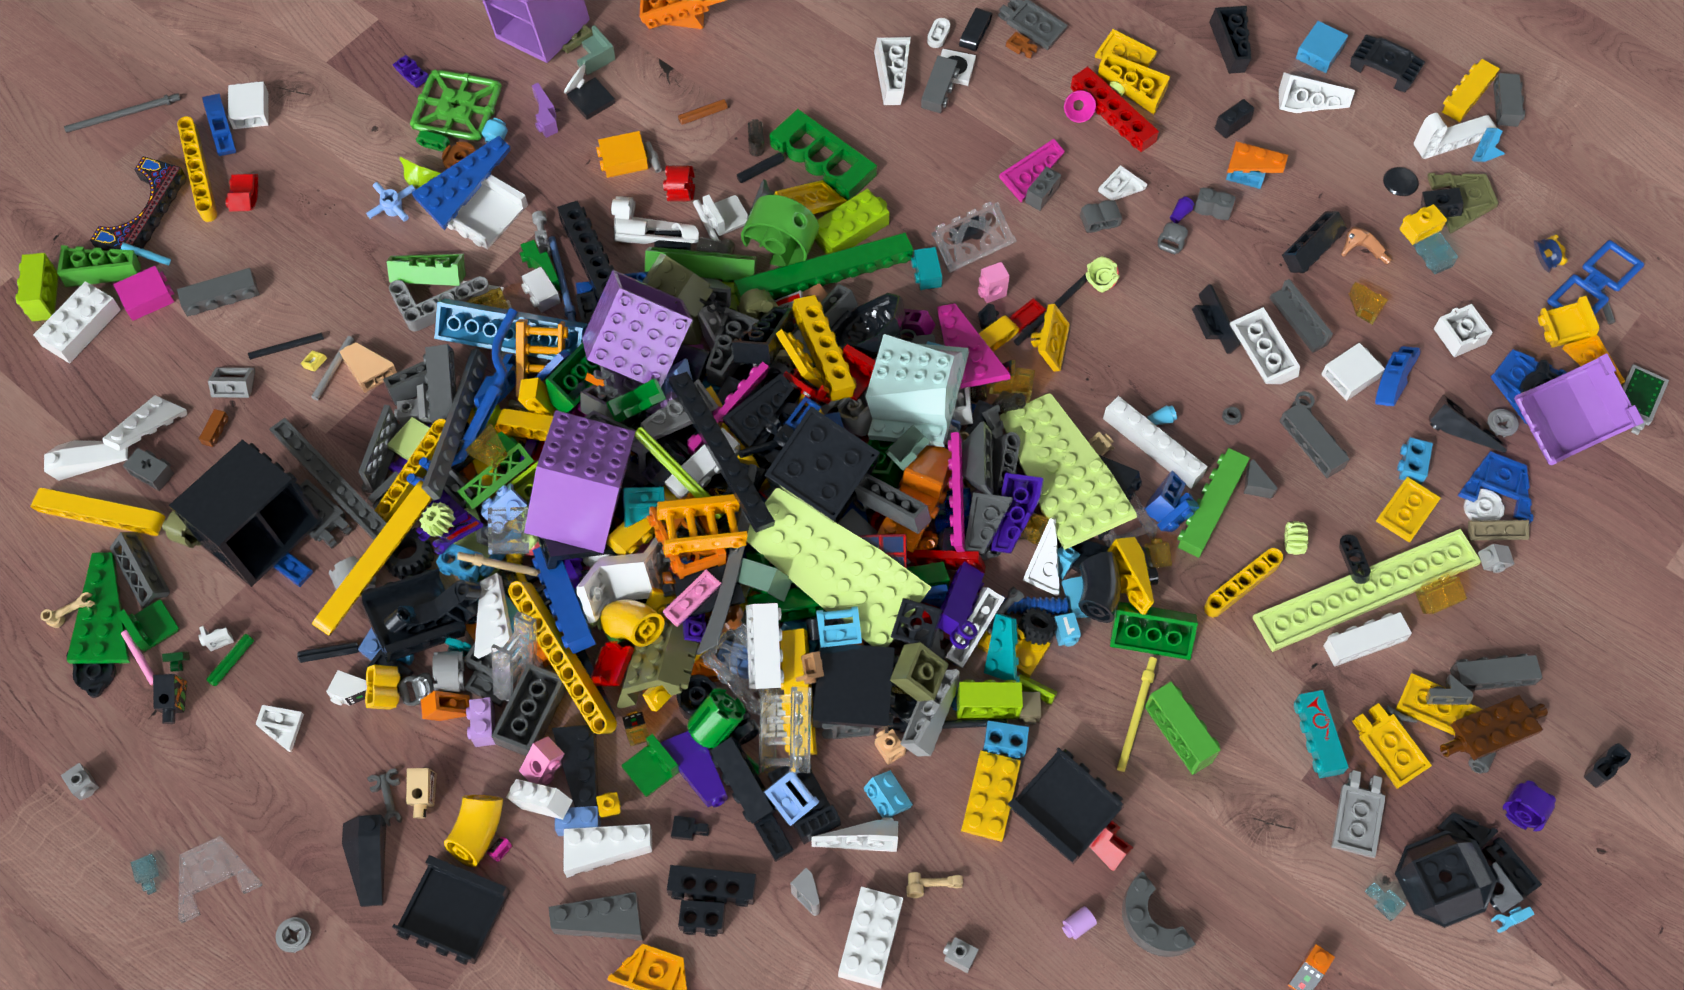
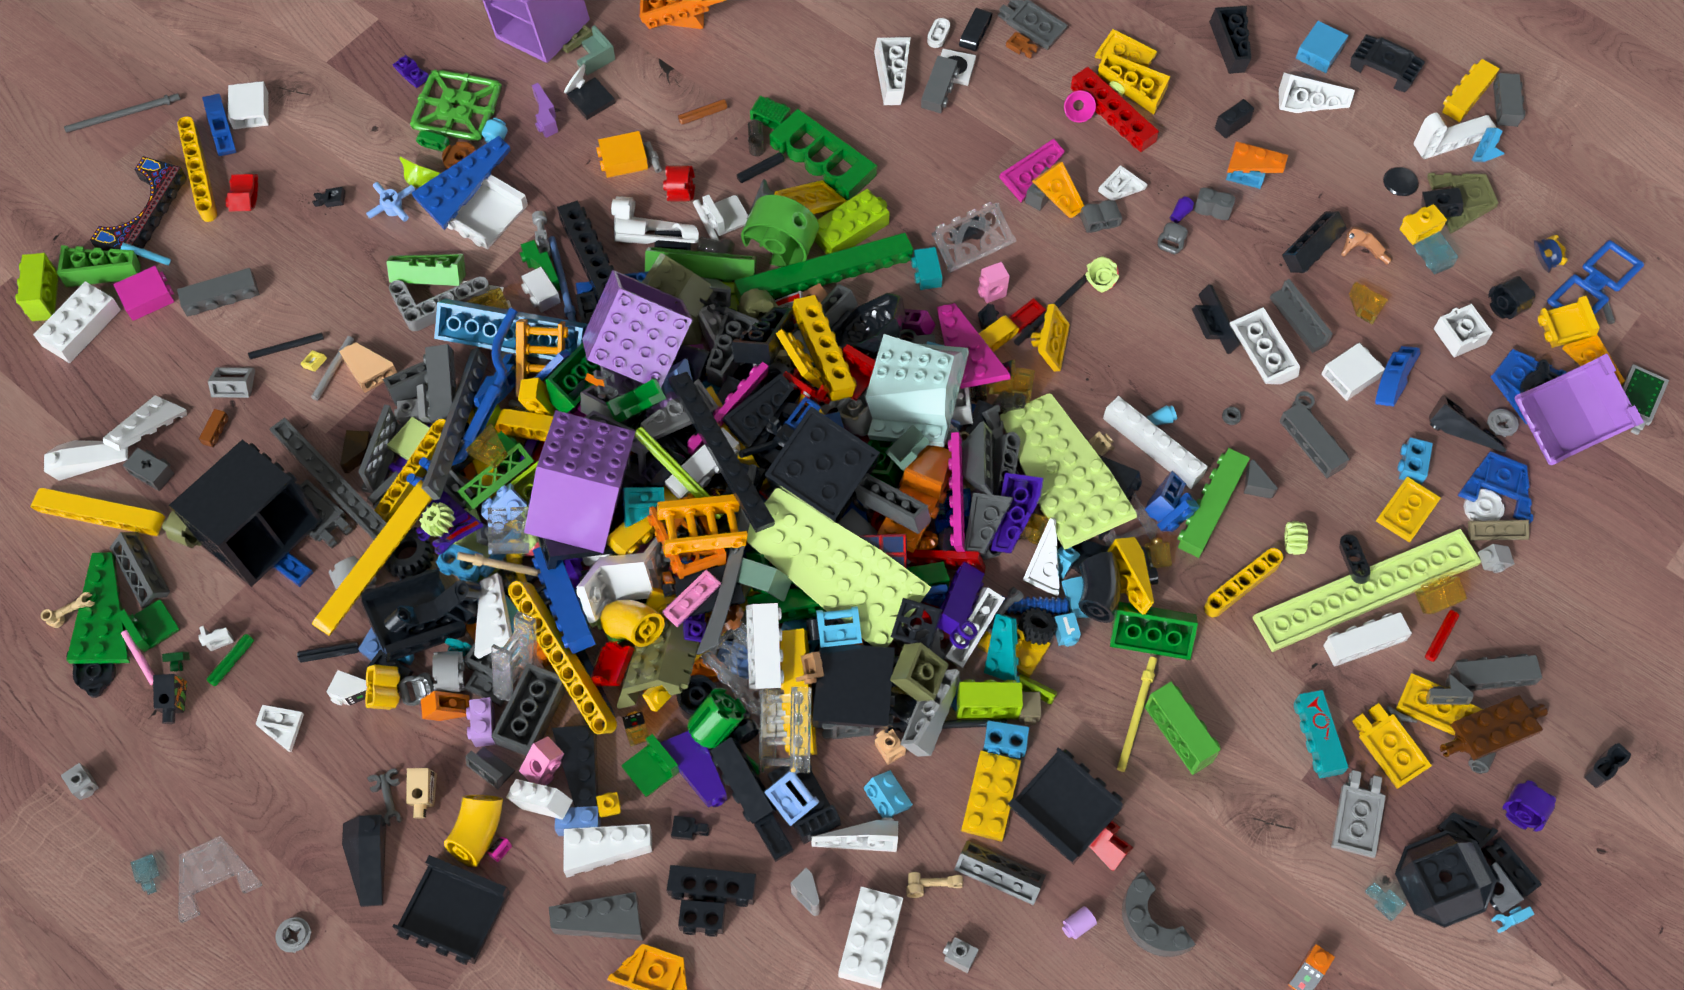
(331, 197): none -> black plate
(354, 449): none -> dark brown slope
(489, 767): none -> dark grey panel
(769, 112): none -> green brick
(998, 874): none -> dark grey fence
(1060, 189): none -> light orange wing
(1442, 635): none -> red axle
(1511, 298): none -> black brick

